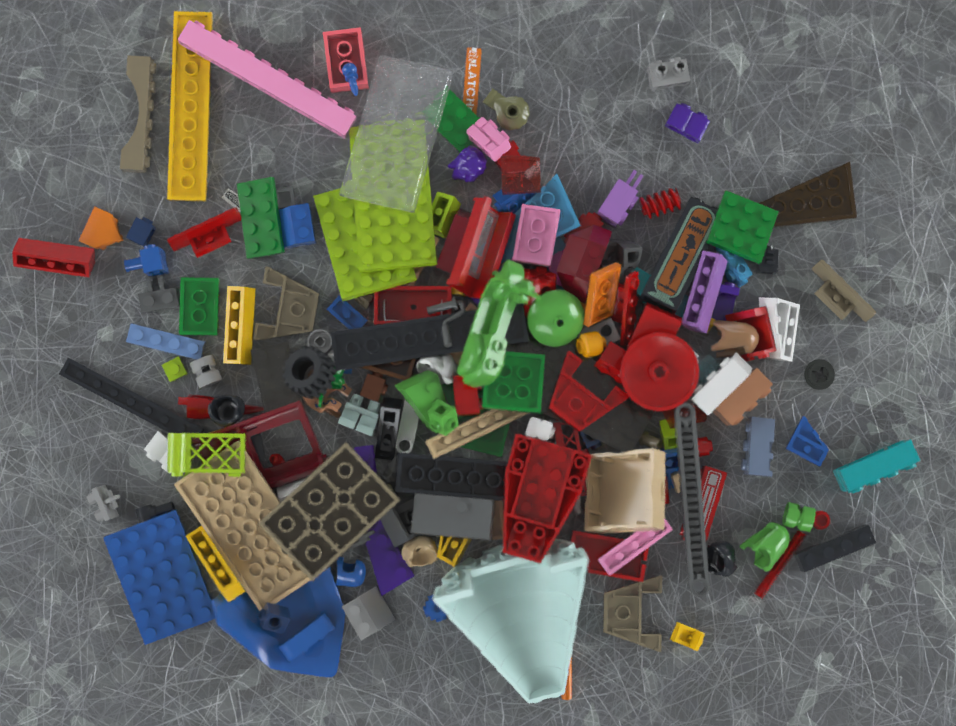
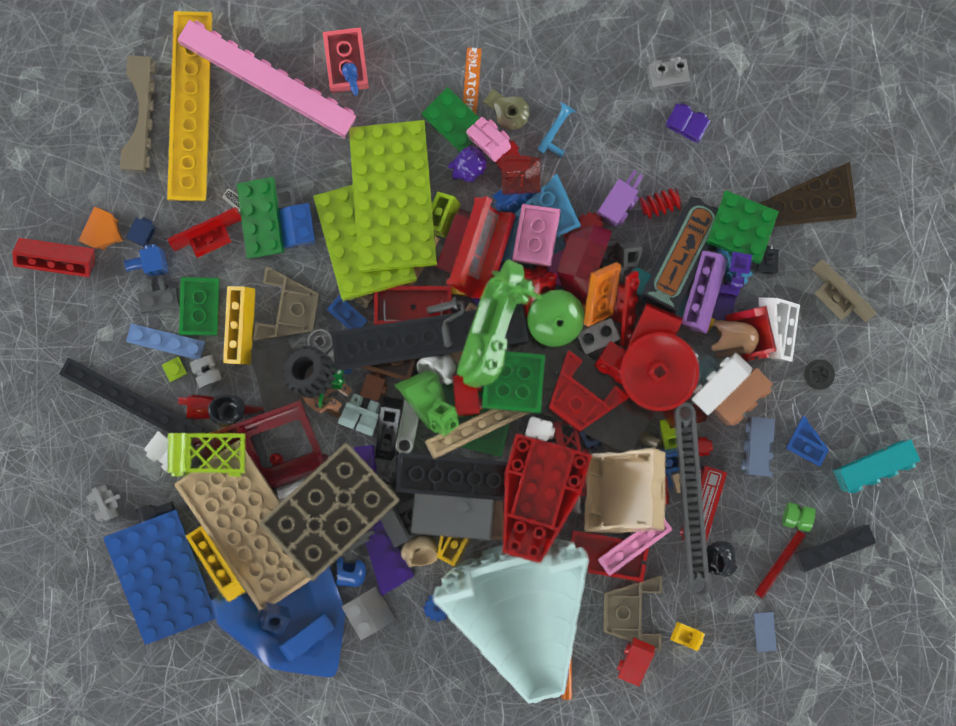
(396, 133): clear plate -> none
(546, 142): none -> dark azure piece
(590, 344): light orange head -> none
(636, 661): none -> red brick
(741, 264): none -> dark purple plate
(764, 631): none -> sand blue tile
(768, 545): bright green hair -> none
(821, 520): red plate -> none

